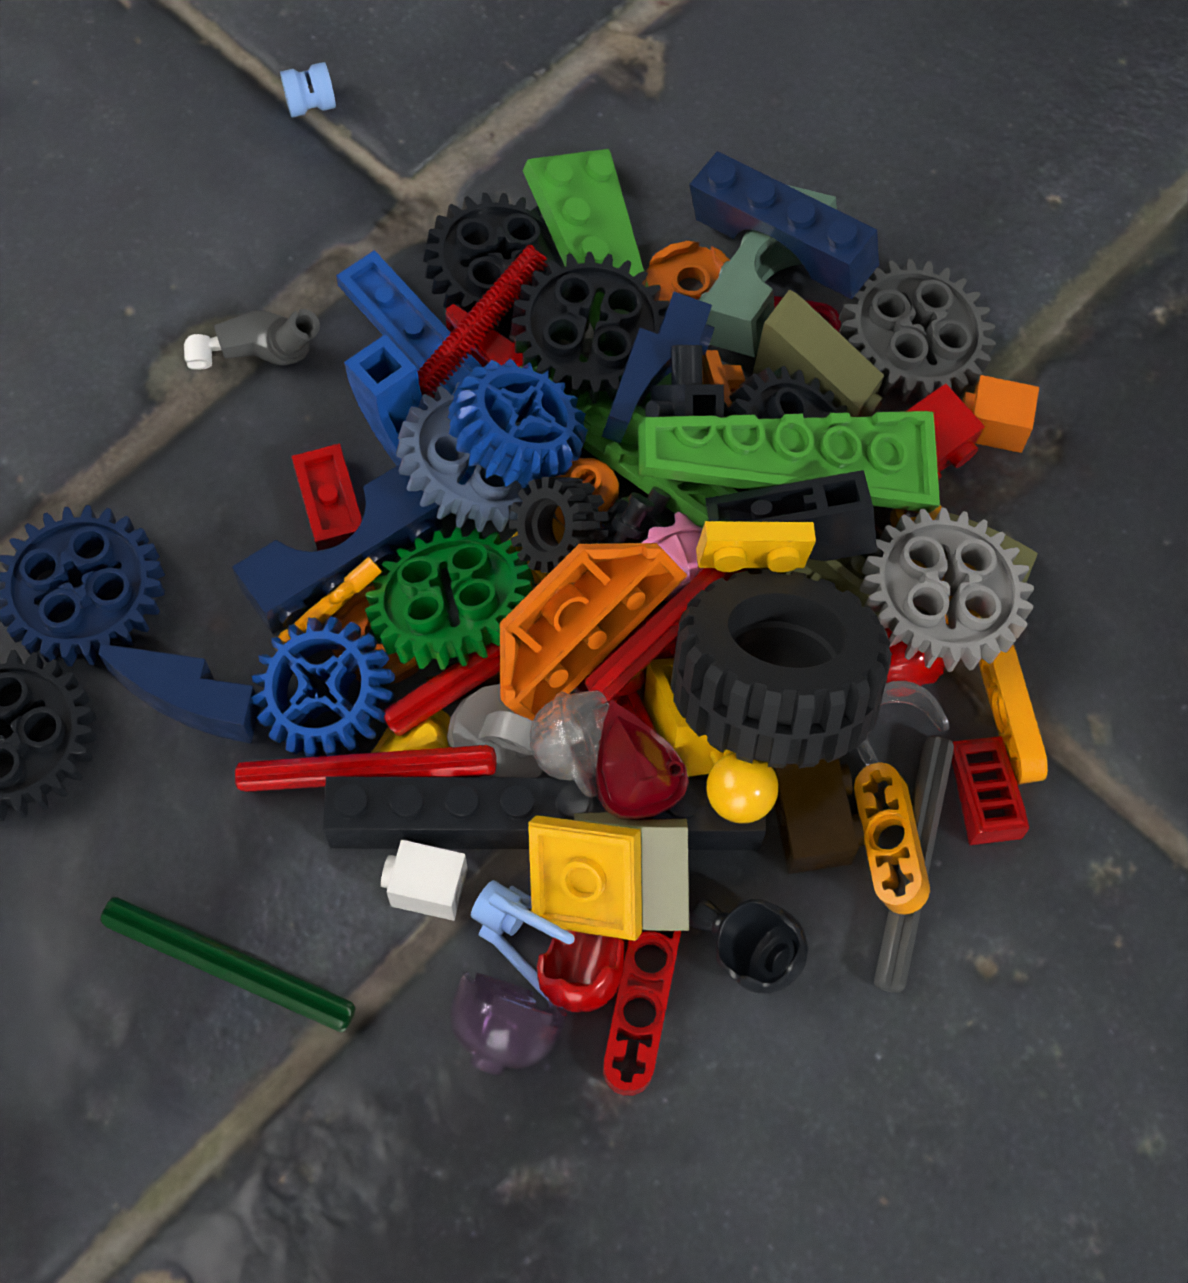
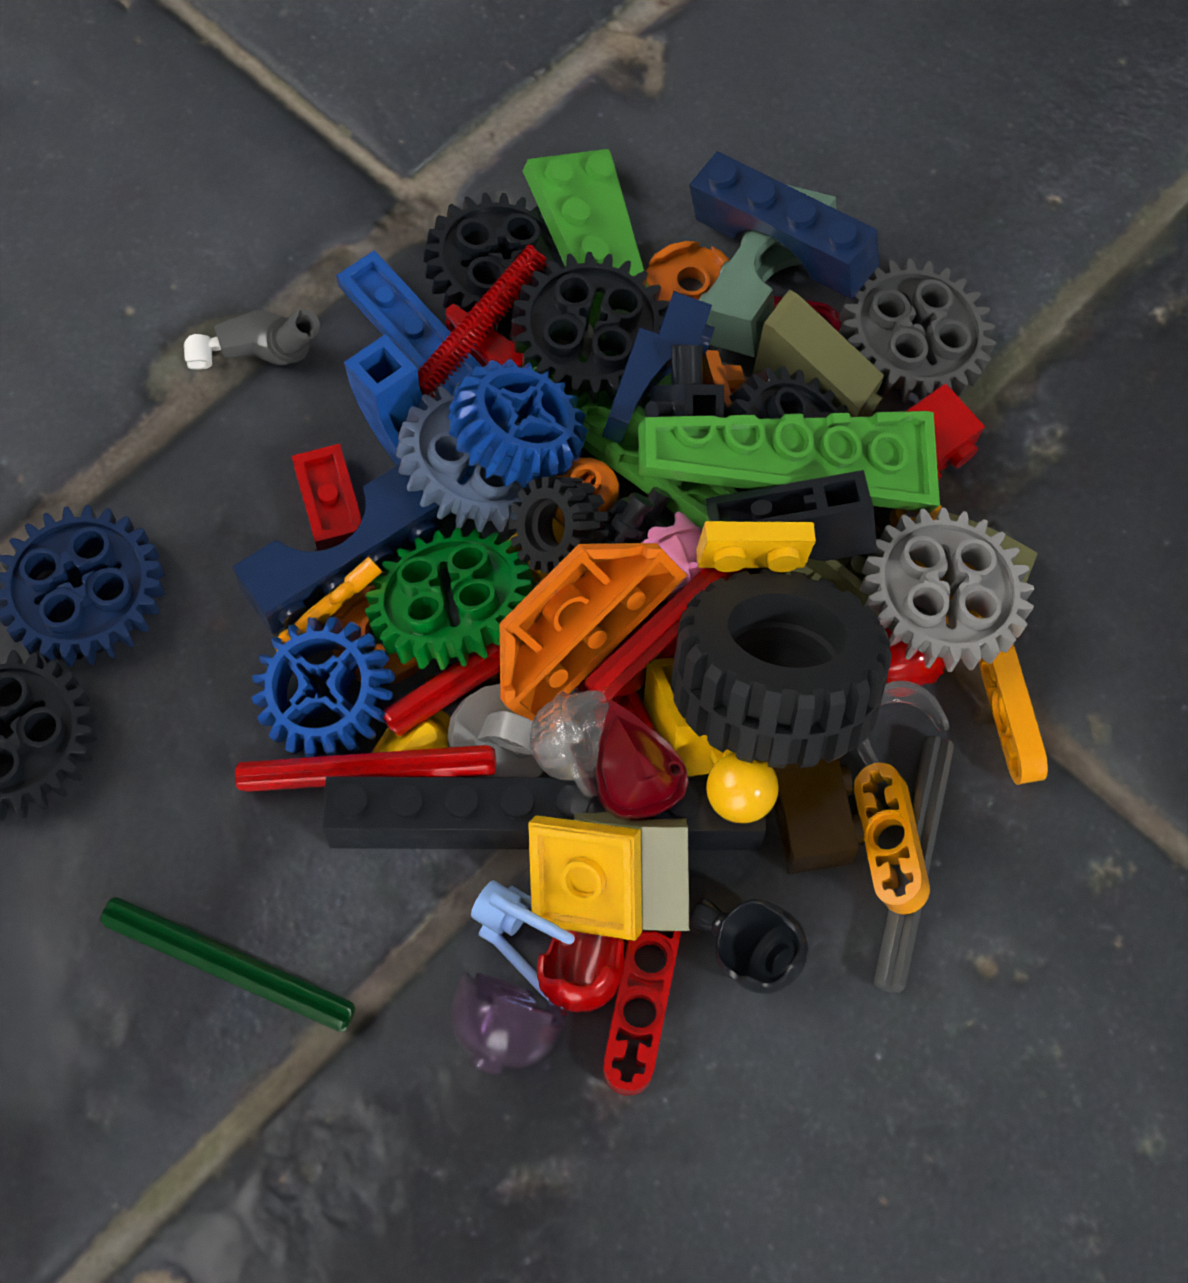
(185, 691): dark blue slope -> none
(297, 91): light blue wheel -> none
(425, 879): white brick -> none
(989, 830): red slope -> none
(1005, 411): orange brick -> none

